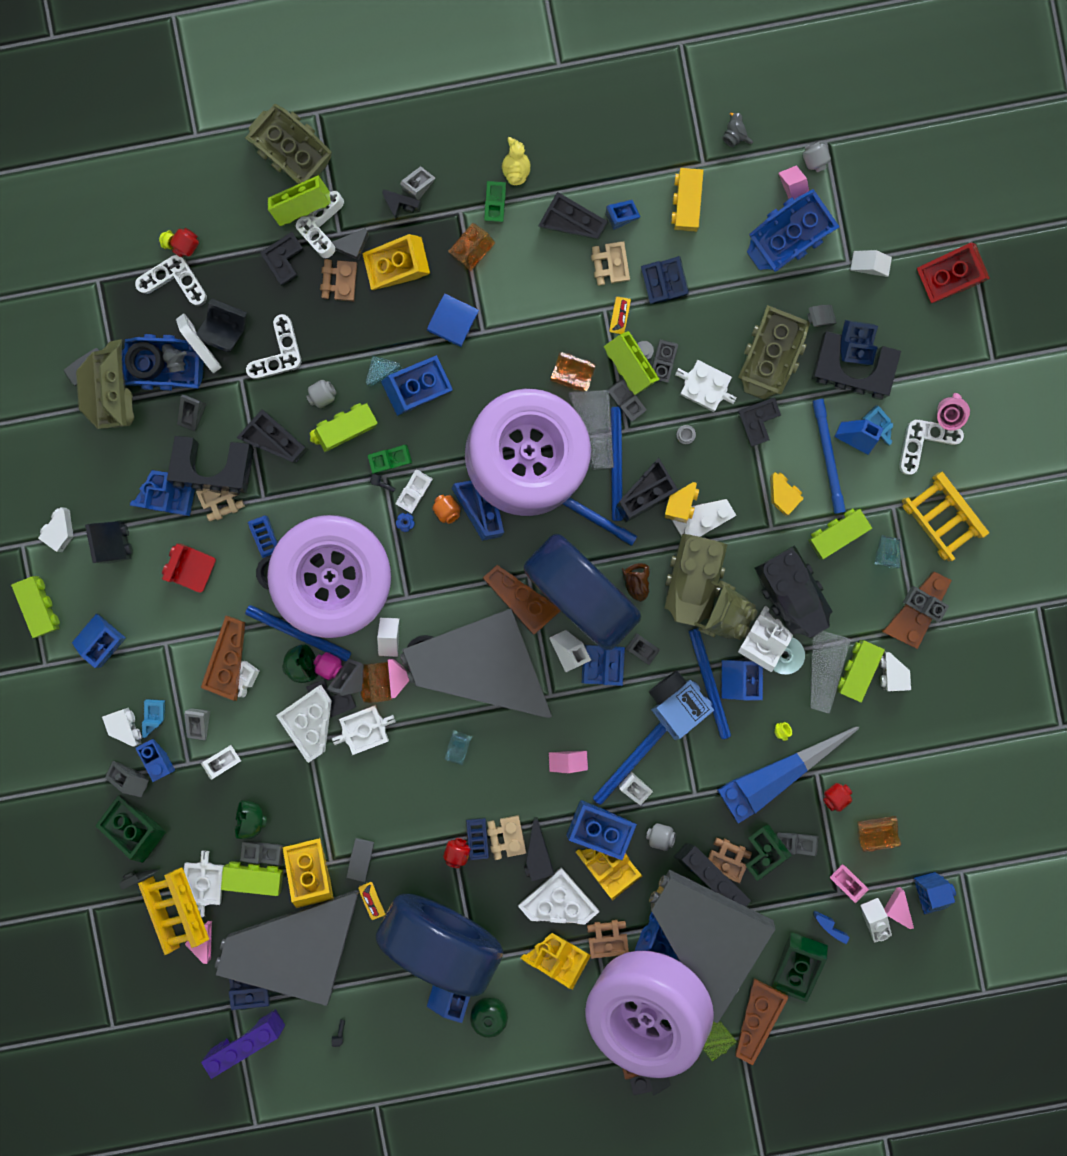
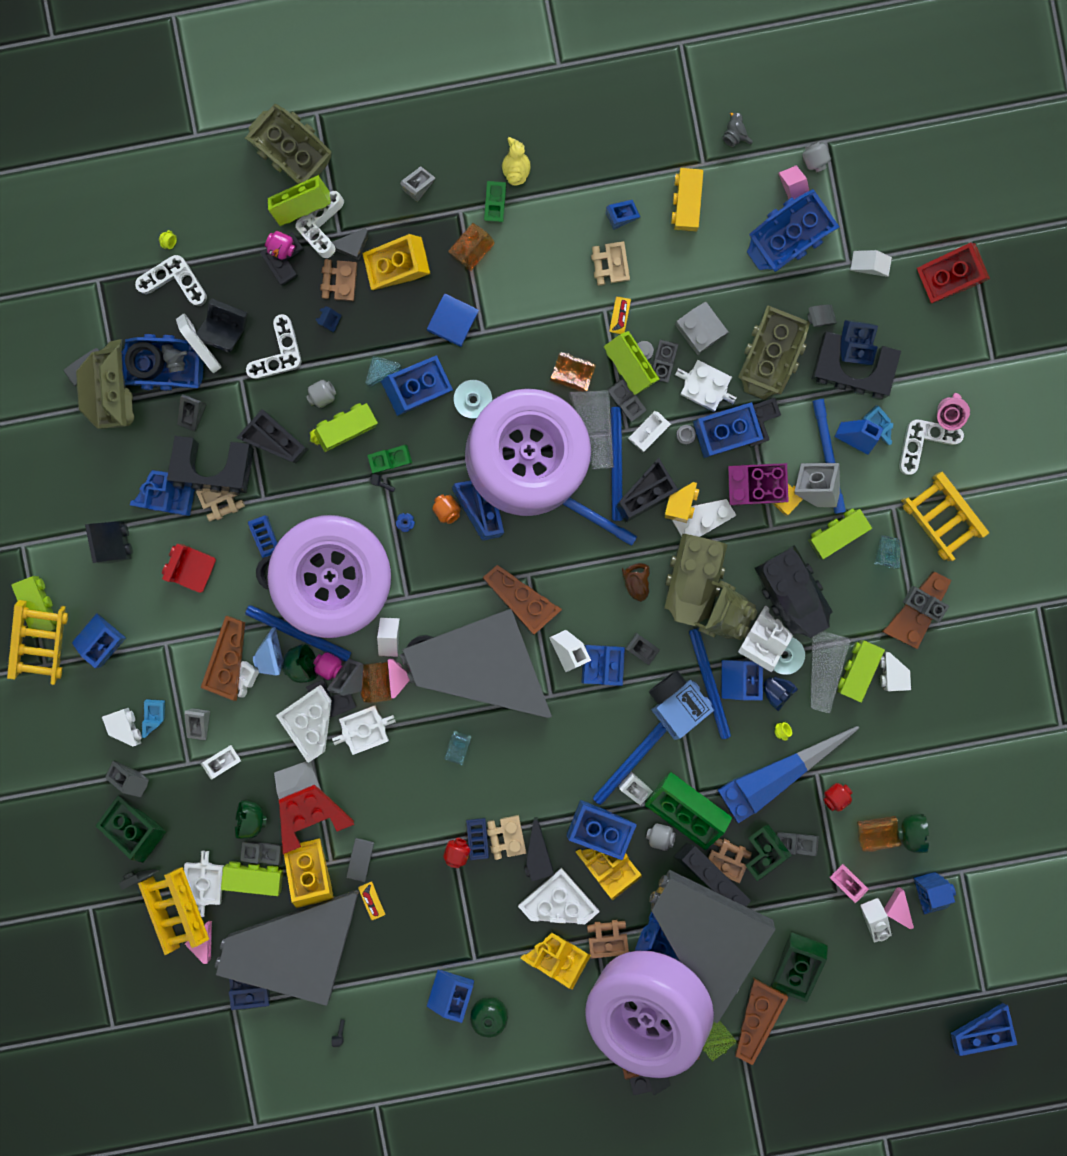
(19, 631): none -> yellow fence
(58, 531): white slope -> none
(155, 760): blue slope -> none
(184, 242): red head -> none
(228, 1054): dark purple arch -> none
(269, 655): none -> light blue slope
(279, 245): none -> dark pink head
(295, 779): none -> light grey slope
(306, 809): none -> red wing
(328, 319): none -> dark blue tile
(396, 201): black slope -> none
(414, 491): white slope -> none
(439, 945): dark blue wheel -> none
(465, 392): none -> light aqua dish
(568, 761): bright pink slope -> none
(571, 218): black wedge -> none
(582, 592): dark blue wheel -> none
(649, 431): none -> white hinge
(665, 280): dark blue slope -> none
(688, 811): none -> green slope
(701, 327): none -> light grey slope
(727, 430): none -> blue slope
(758, 484): none -> magenta slope
(778, 691): none -> dark blue brick
(819, 483): none -> light grey slope
(828, 923): blue slope -> none
(914, 833): none -> dark green cylinder
(986, 1032): none -> blue wedge

